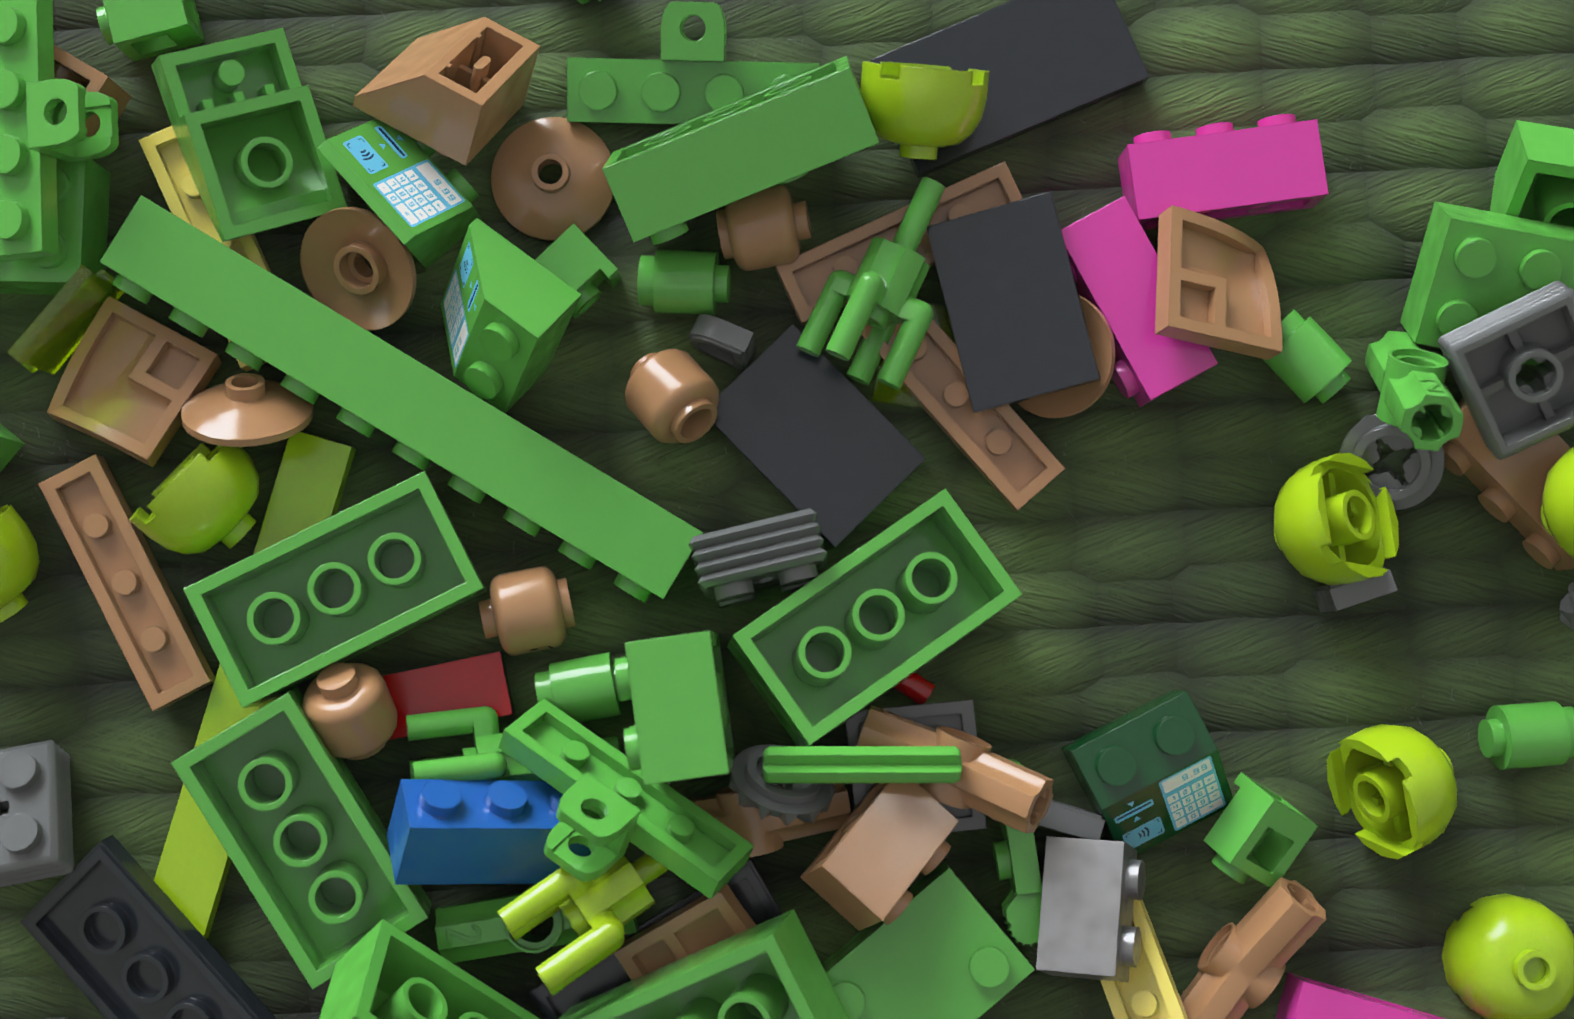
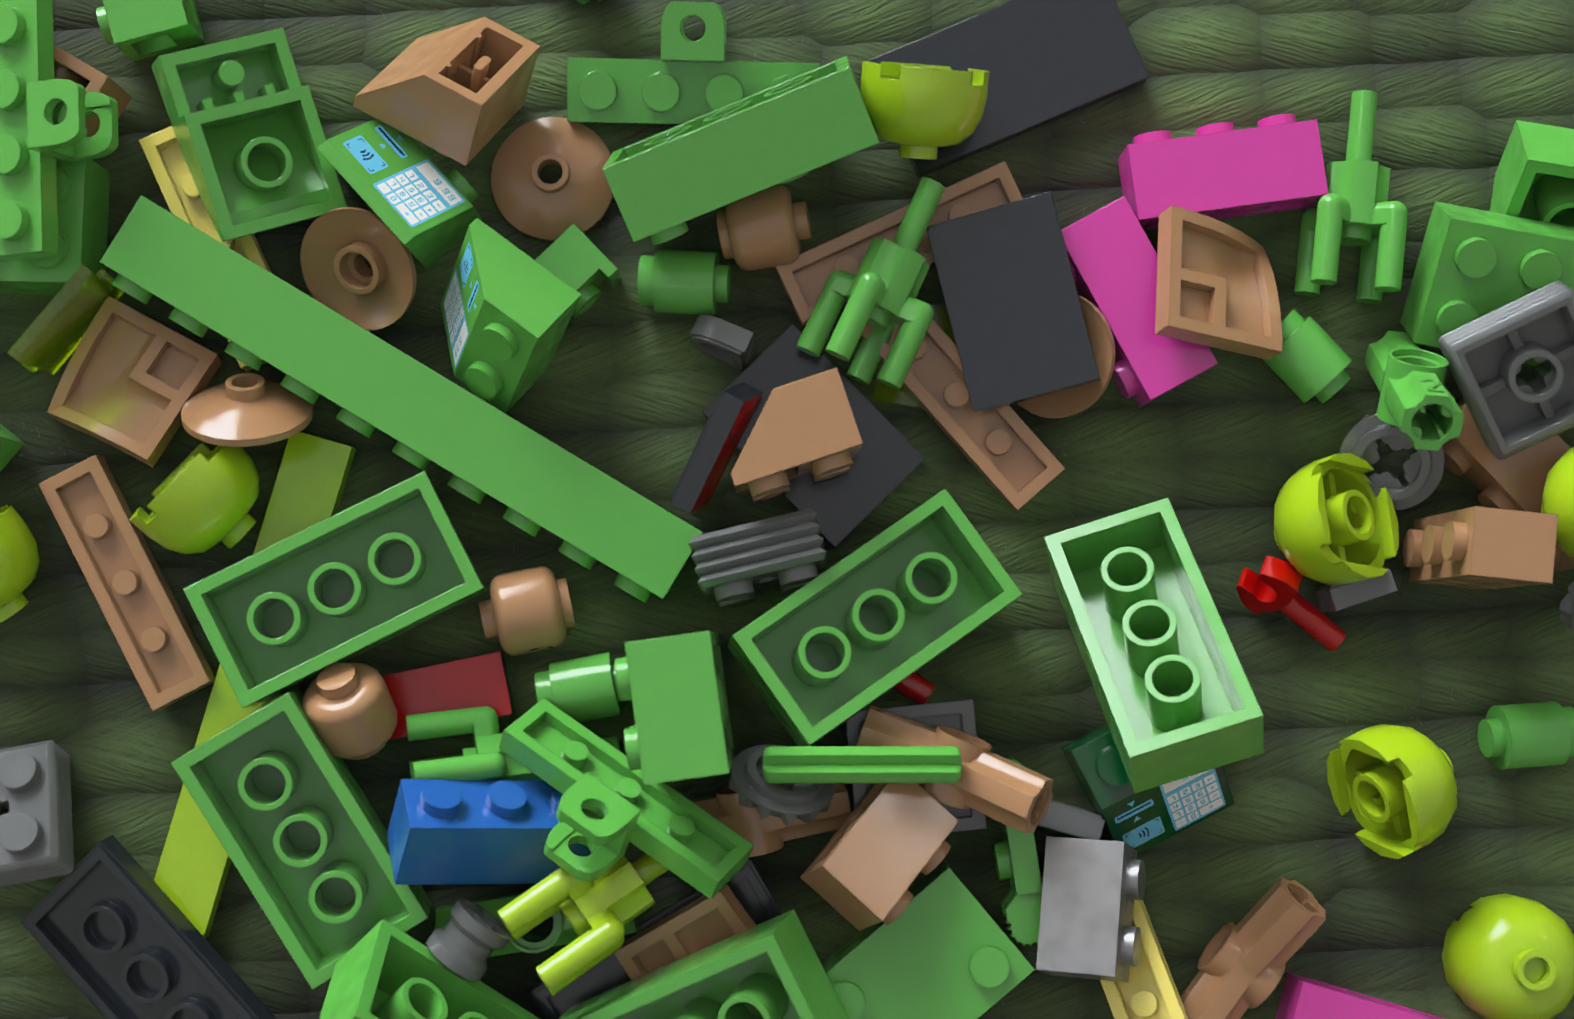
(468, 939): none -> dark grey wheel
(672, 396): medium nougat head -> none
(715, 447): none -> black tile
(799, 432): none -> medium nougat slope
(1154, 646): none -> bright green brick
(1258, 834): bright green brick -> none
(1279, 590): none -> red bar
(1354, 216): none -> bright green plant
(1482, 548): none -> medium nougat brick

